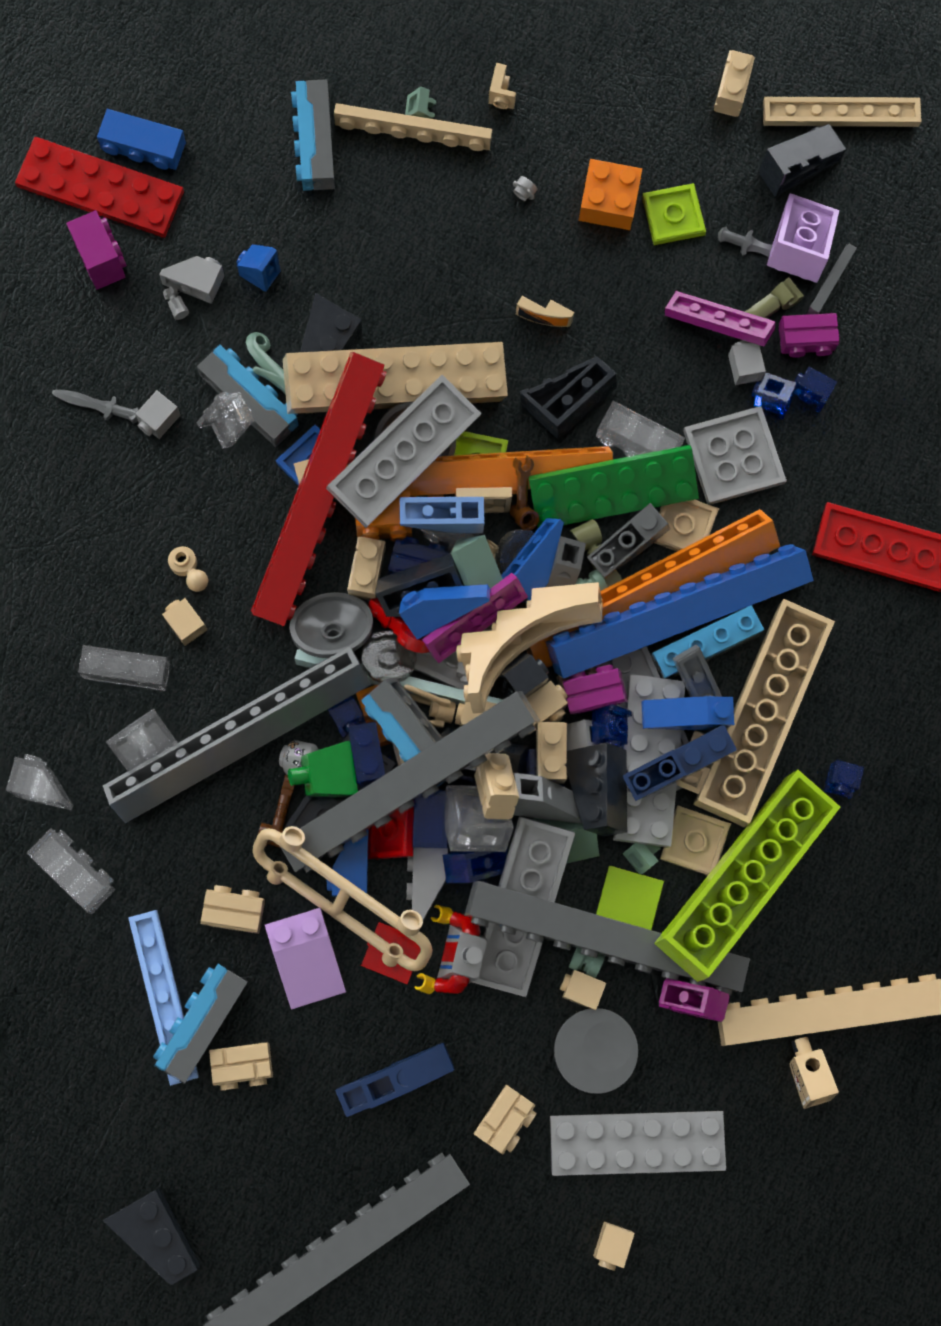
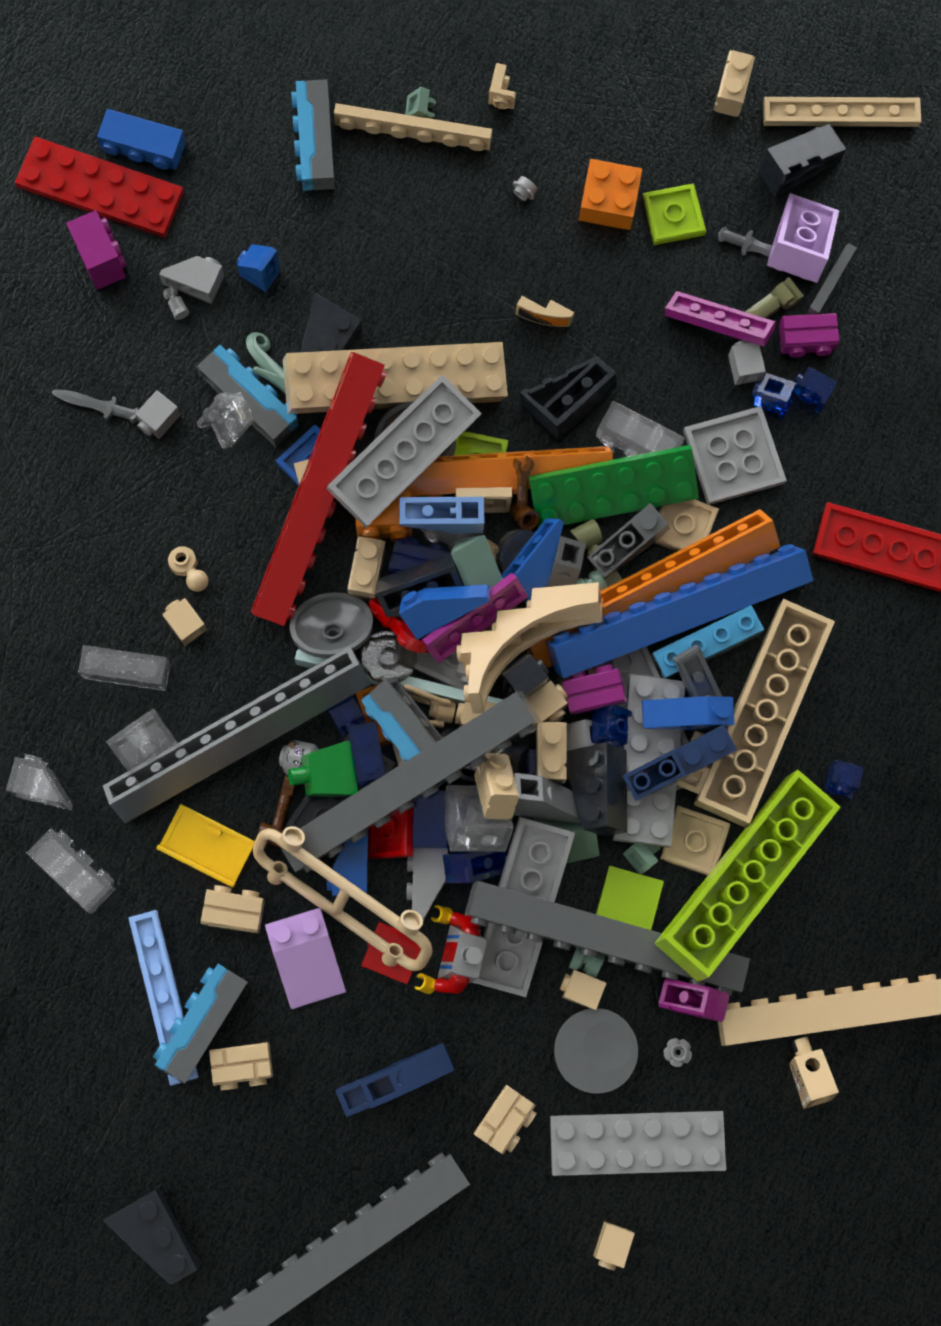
(200, 845): none -> yellow door
(672, 1046): none -> light grey plate

